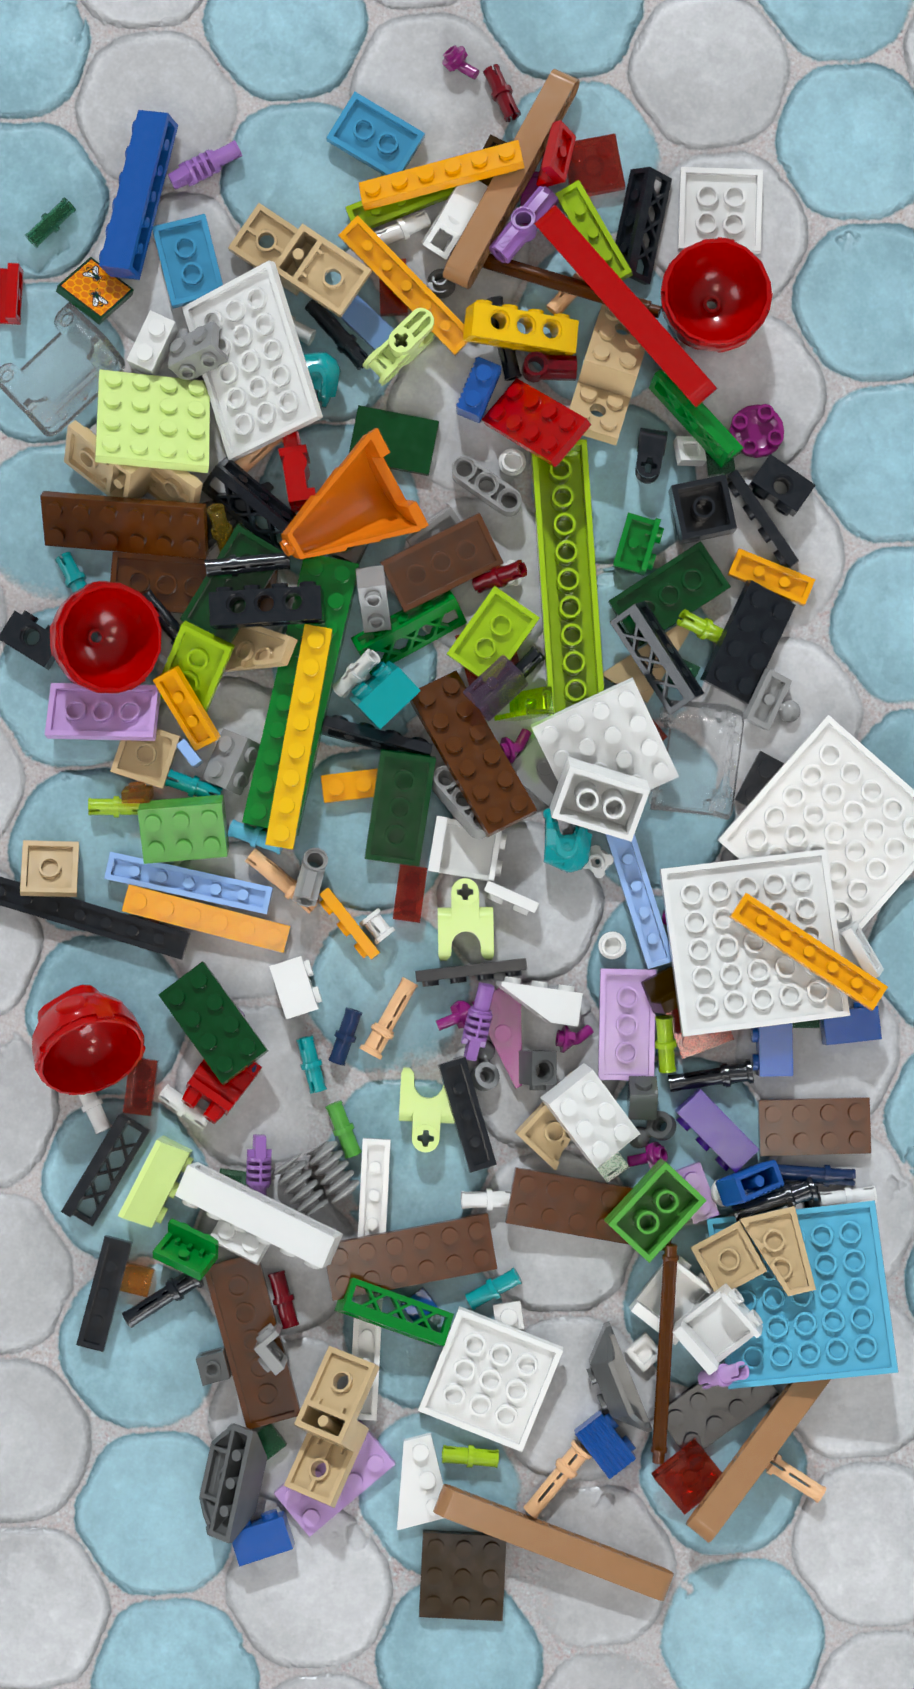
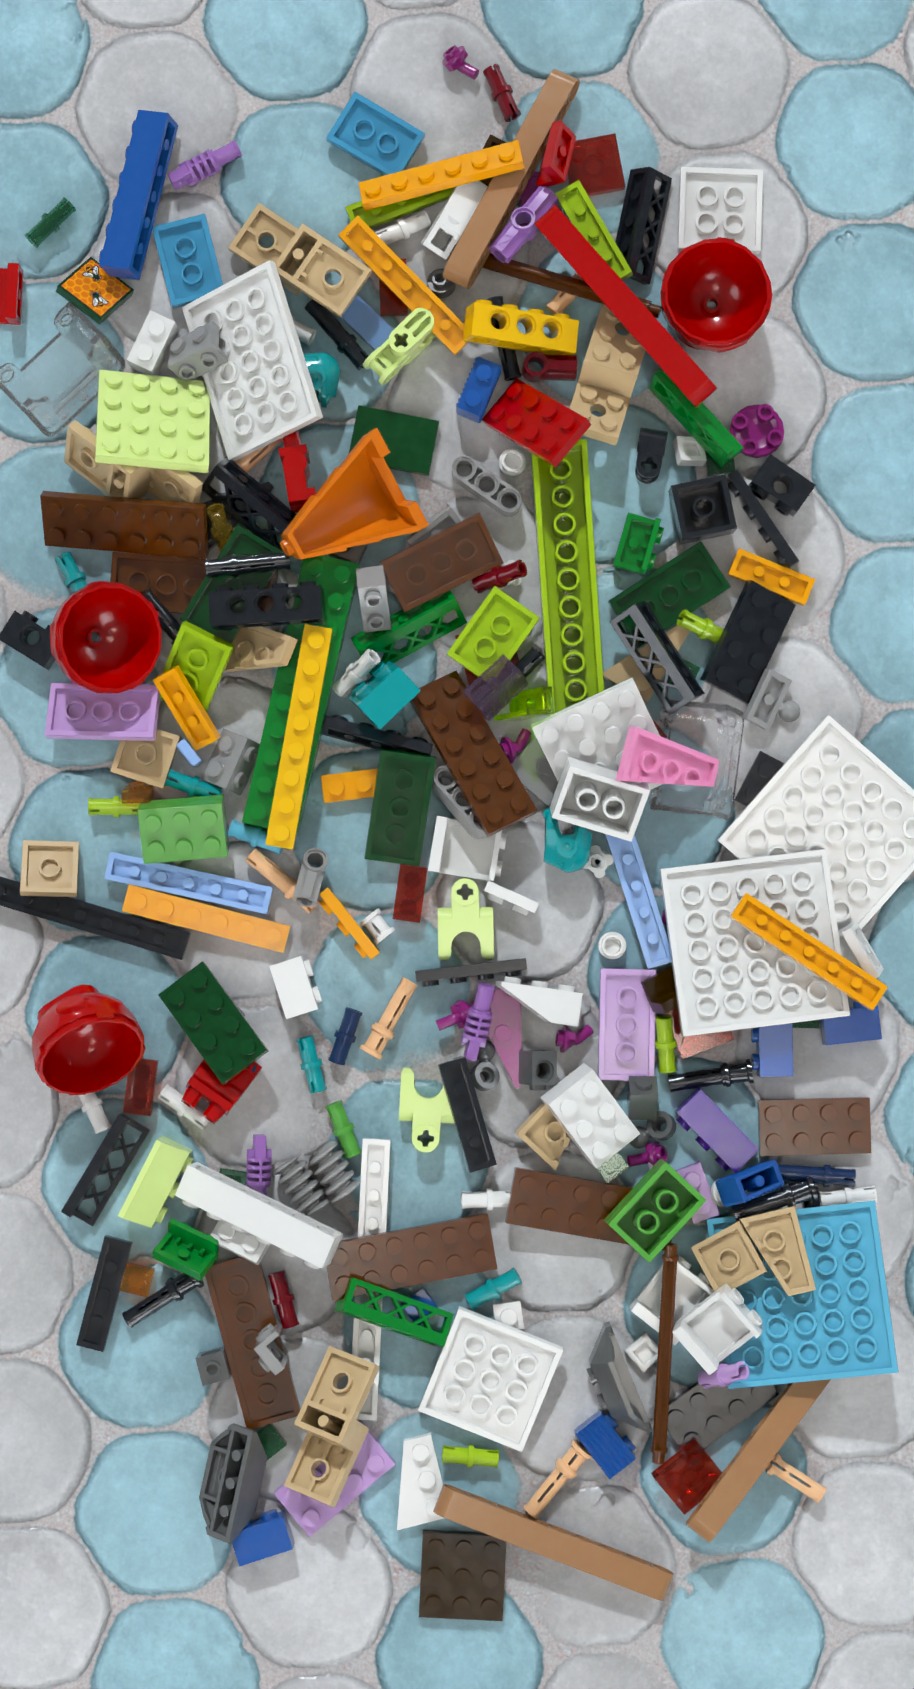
(663, 761): none -> bright pink wing

